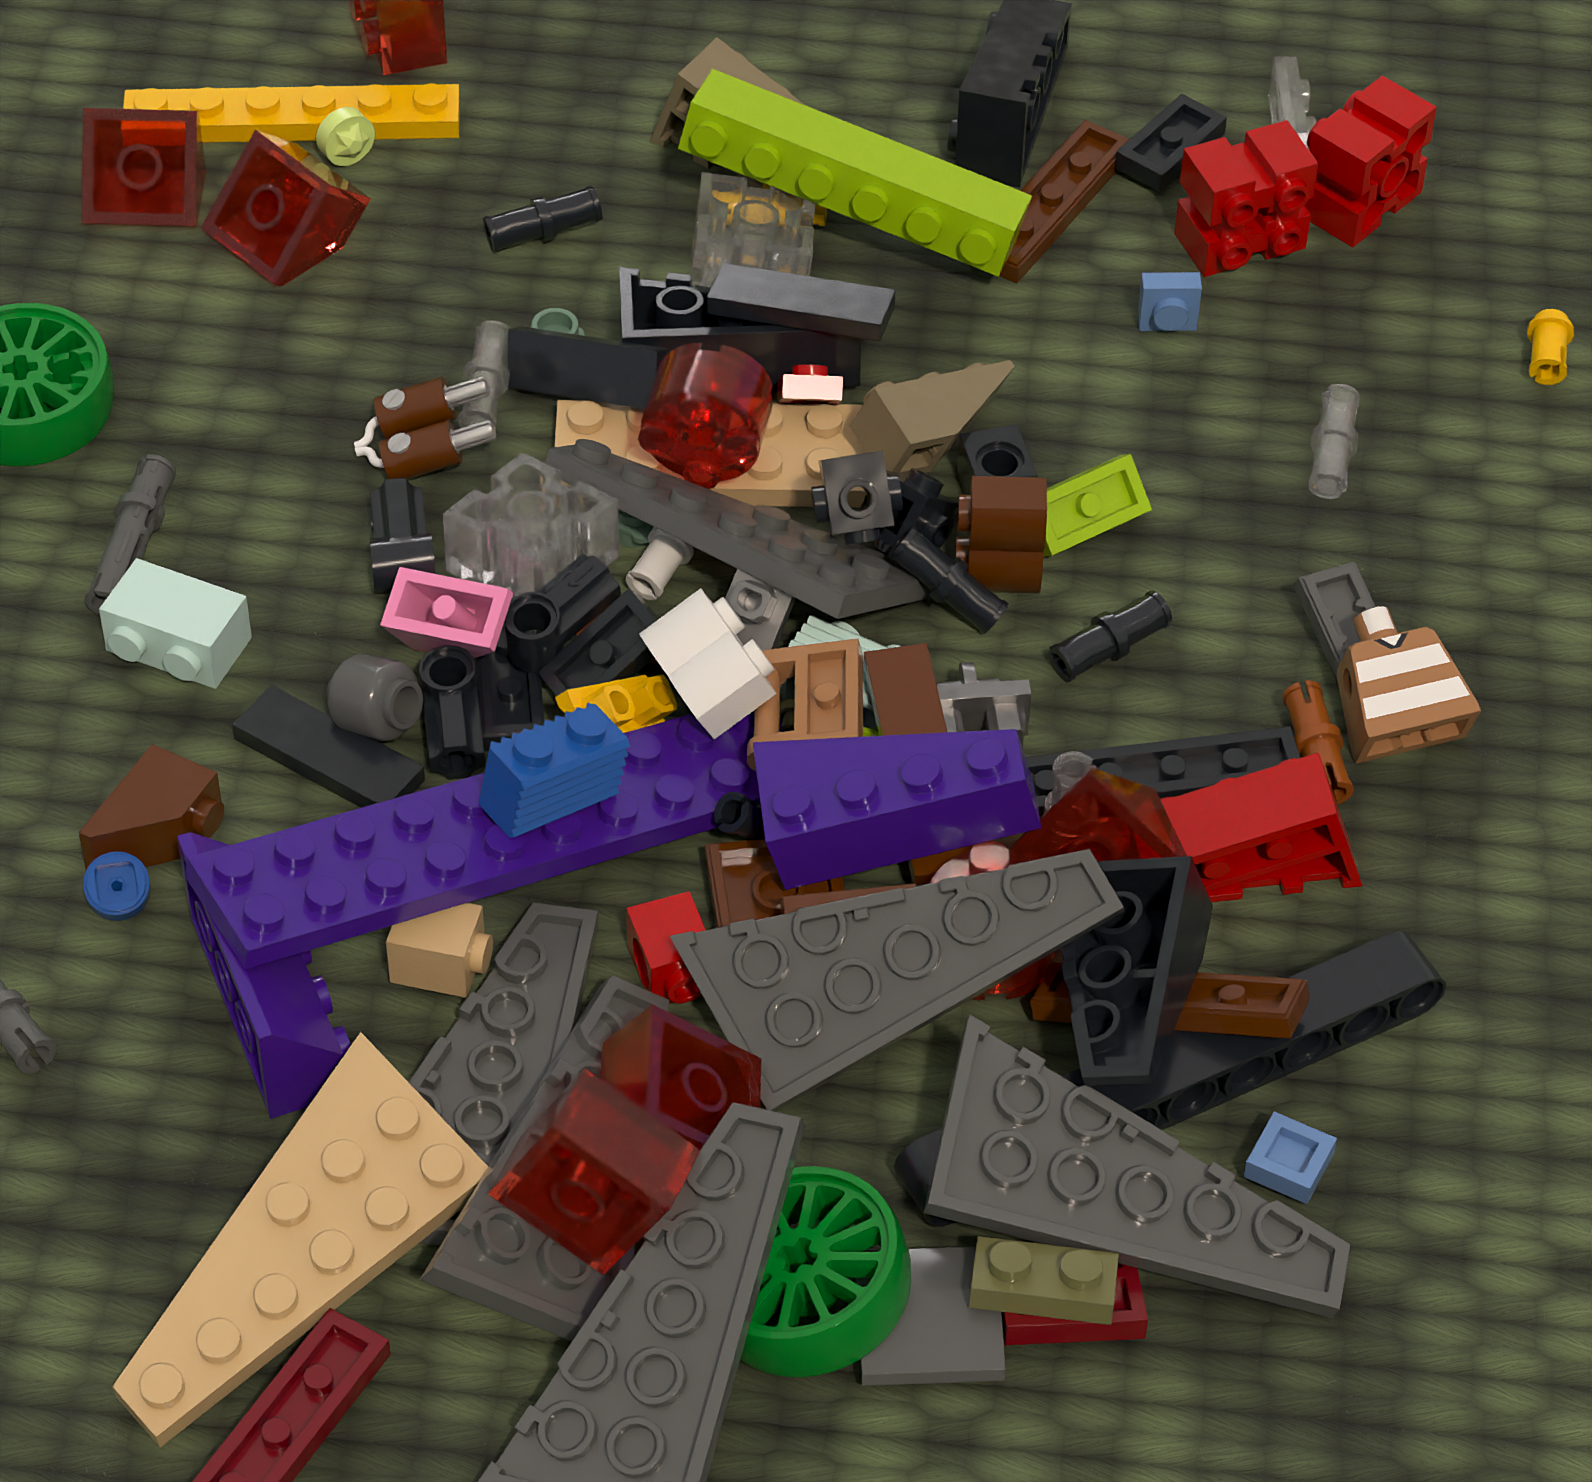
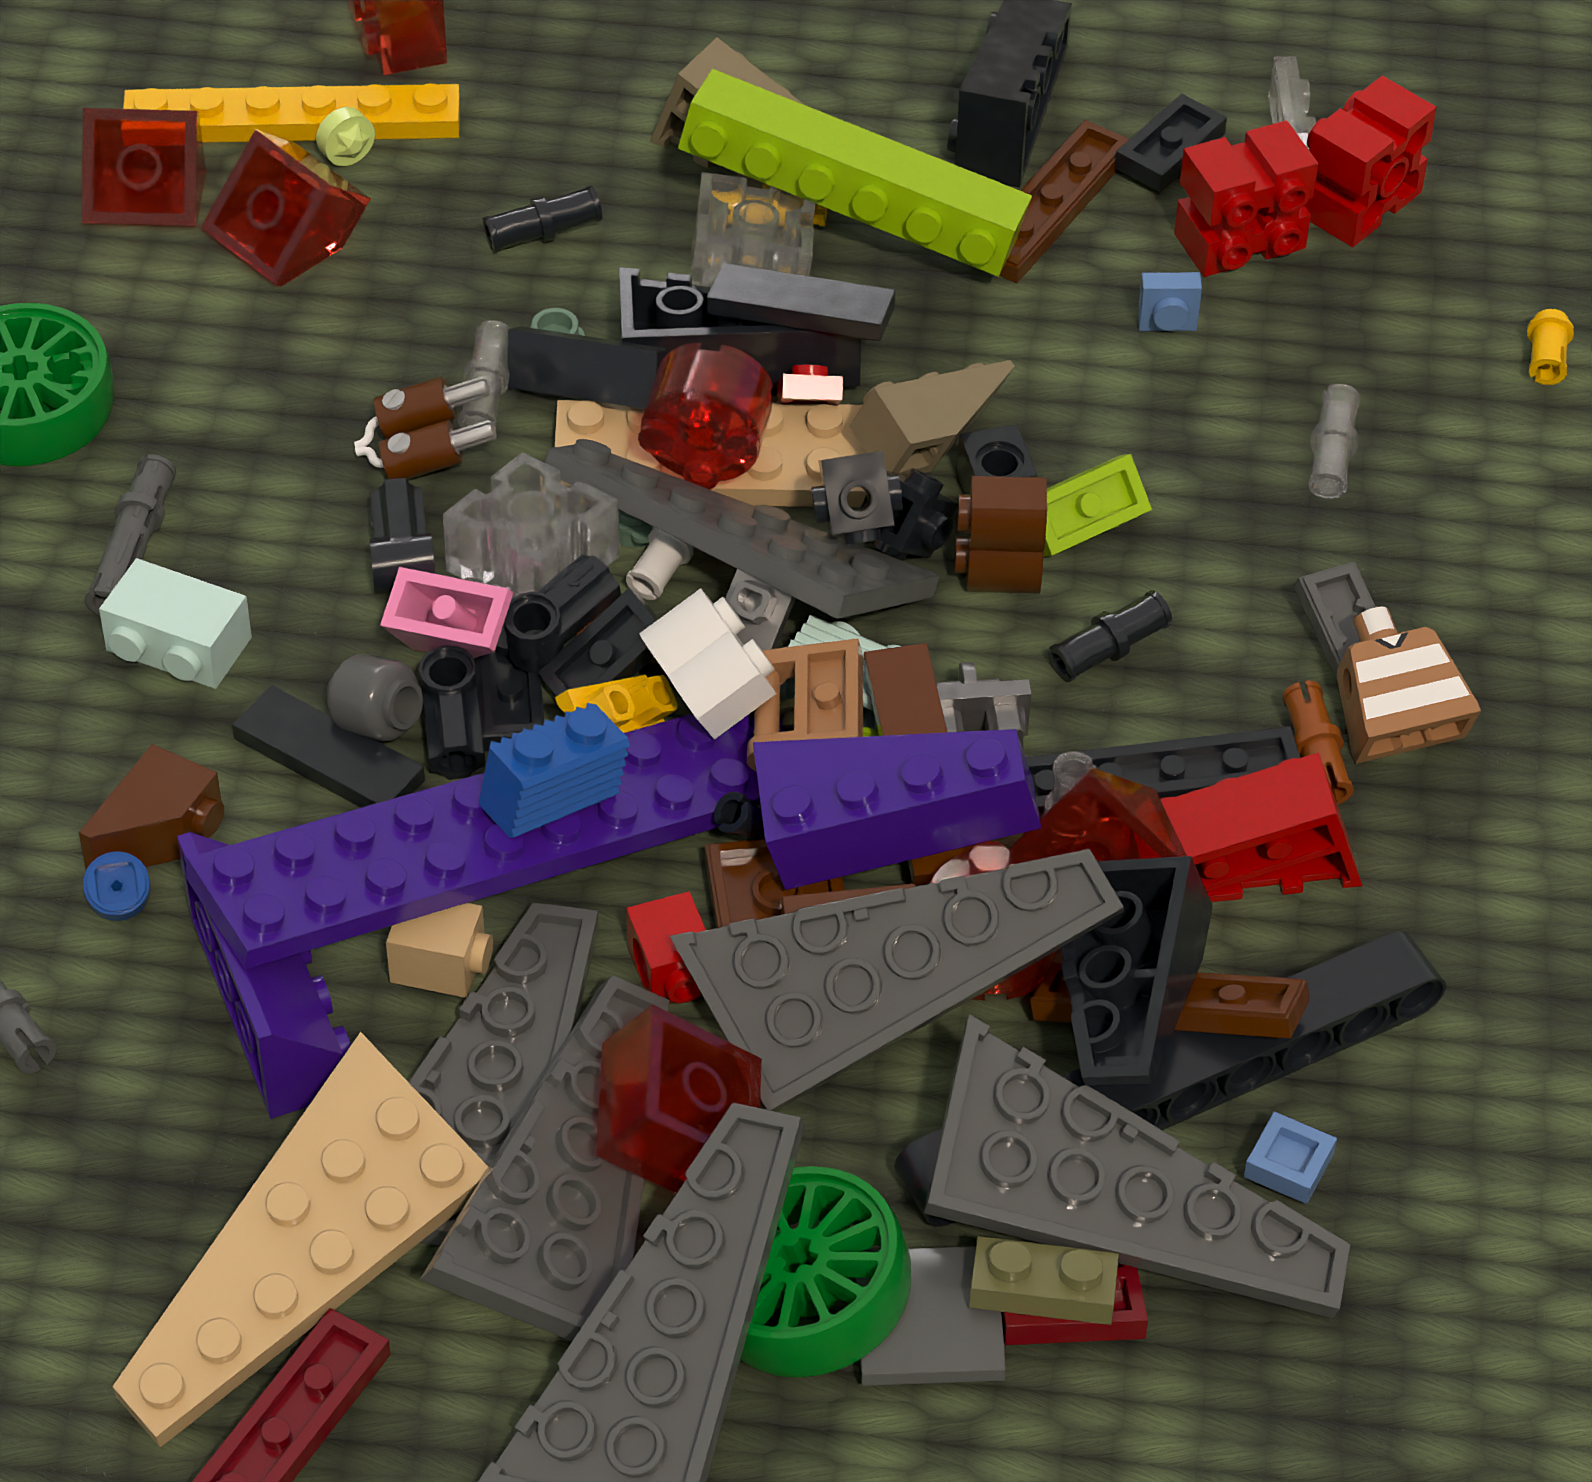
(595, 1172): clear red brick -> none
(948, 579): black pin -> none

